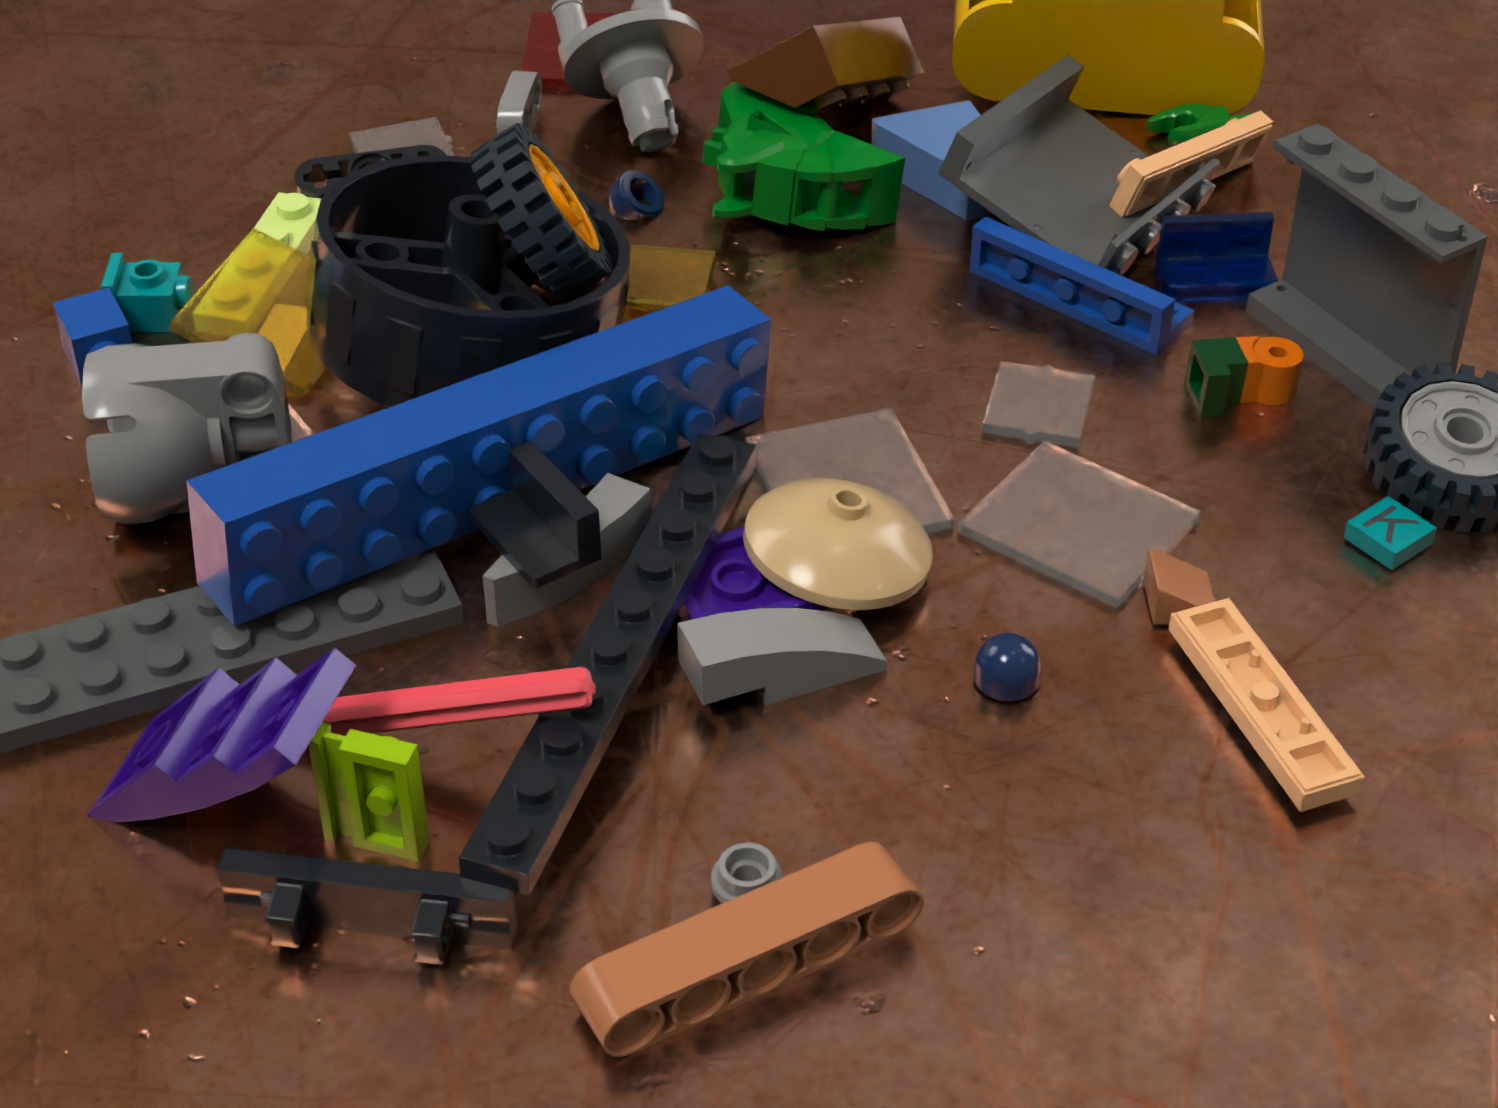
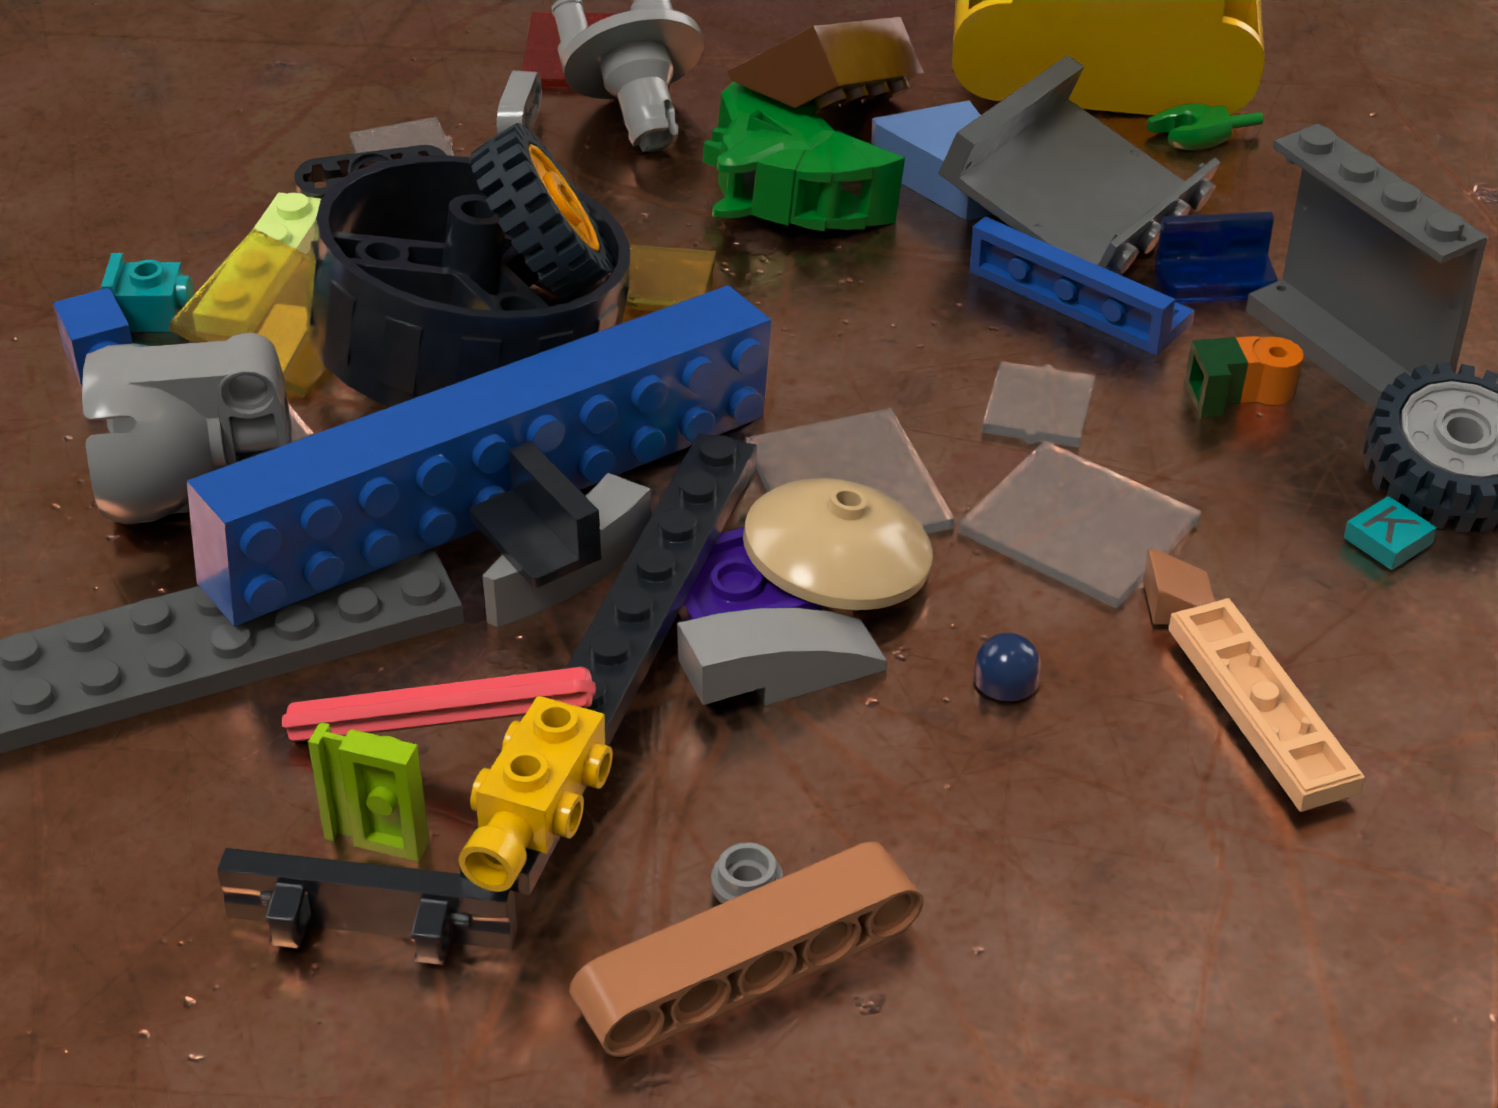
(223, 740): dark purple slope -> none
(534, 789): none -> yellow brick
(632, 184): dark blue piece -> none
(1156, 176): light nougat plate -> none

